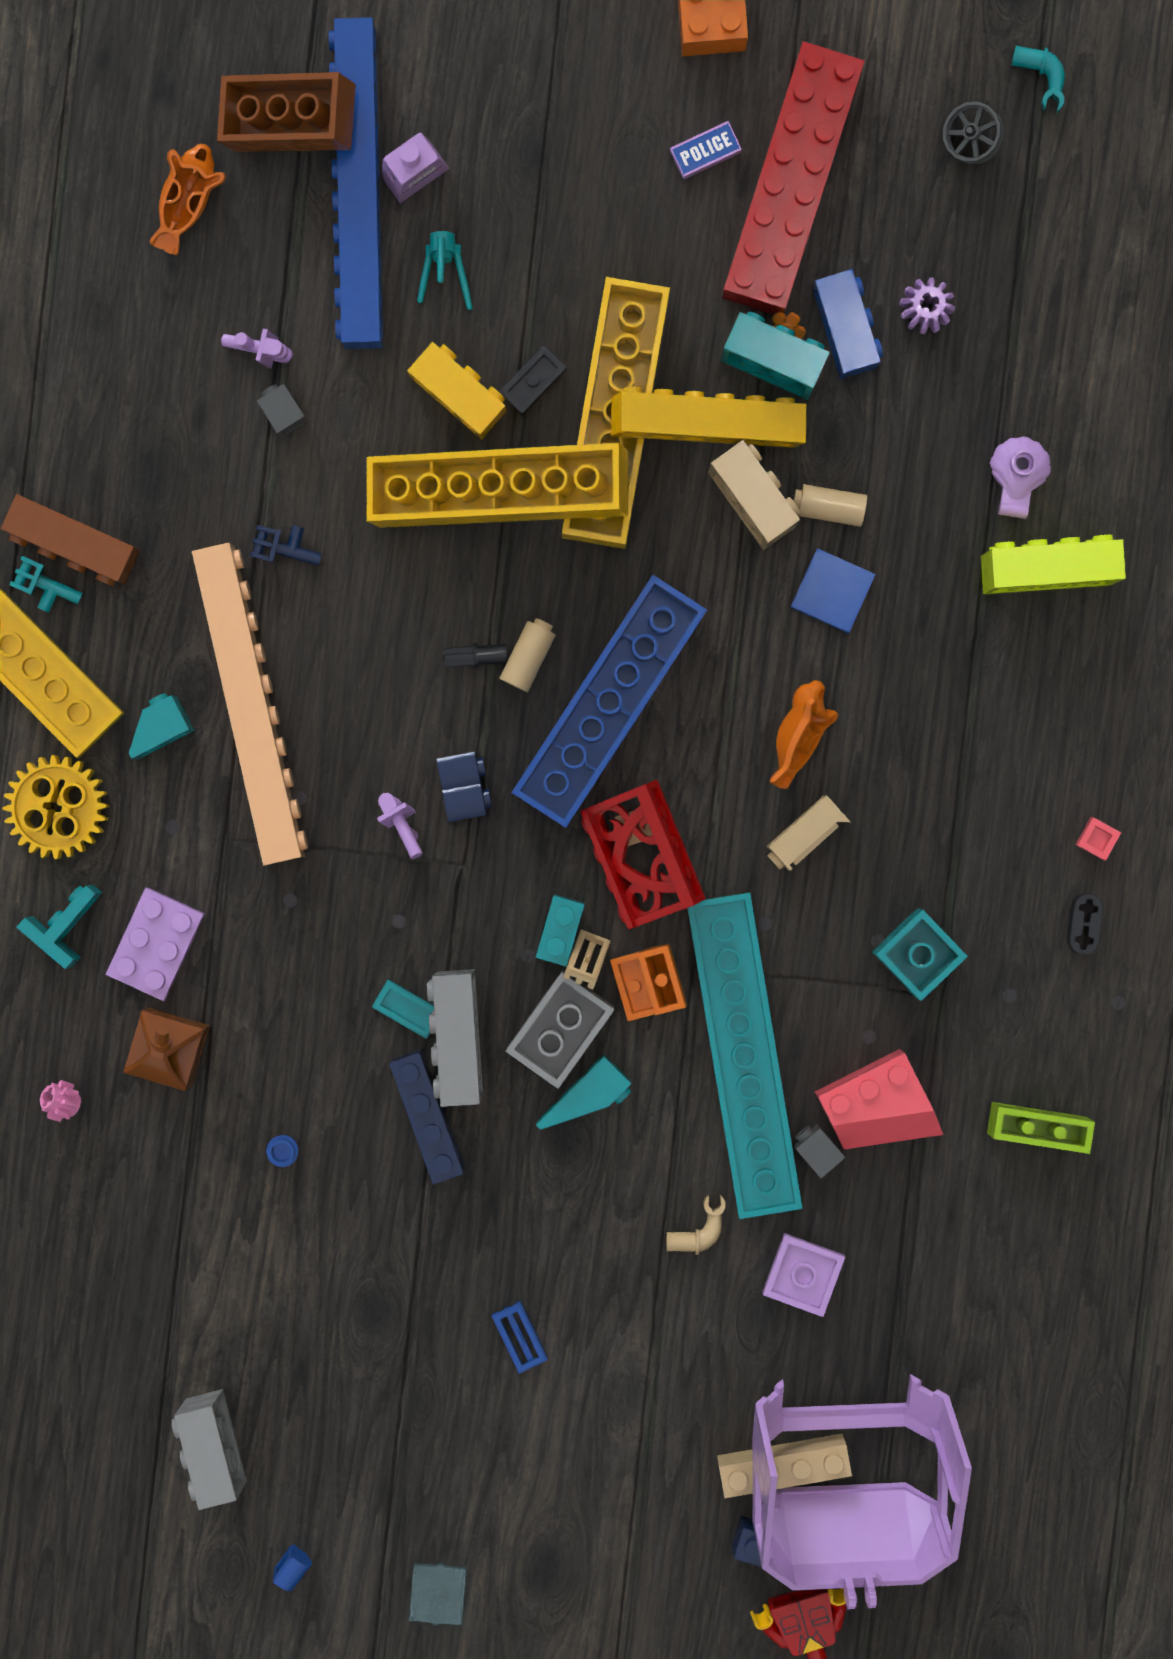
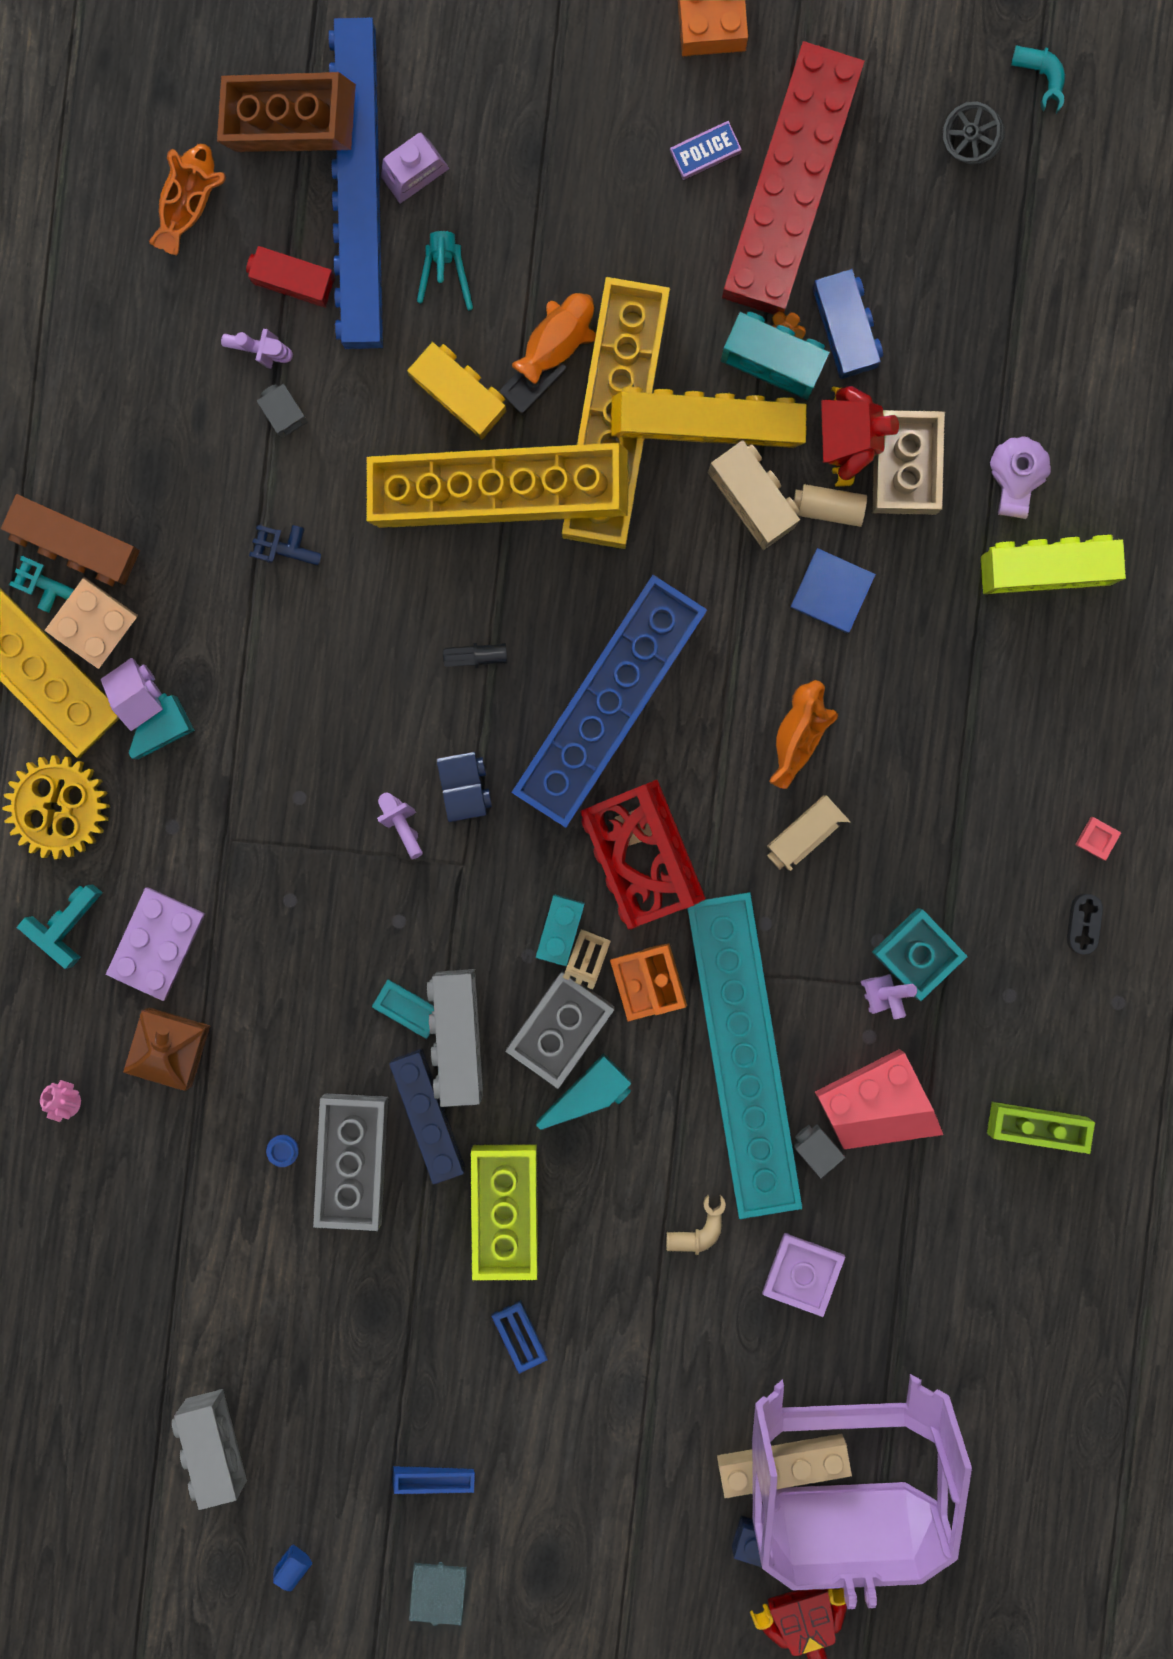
(91, 622): none -> light nougat brick
(132, 693): none -> lavender brick
(249, 703): light nougat brick -> none
(290, 276): none -> red brick
(350, 1162): none -> light grey brick
(432, 1480): none -> blue piece
(504, 1212): none -> neon yellow brick
(528, 654): tan brick -> none
(558, 335): none -> orange animal
(853, 432): none -> red torso
(884, 995): none -> lavender arm
(911, 466): none -> tan brick
(931, 296): lavender gear -> none

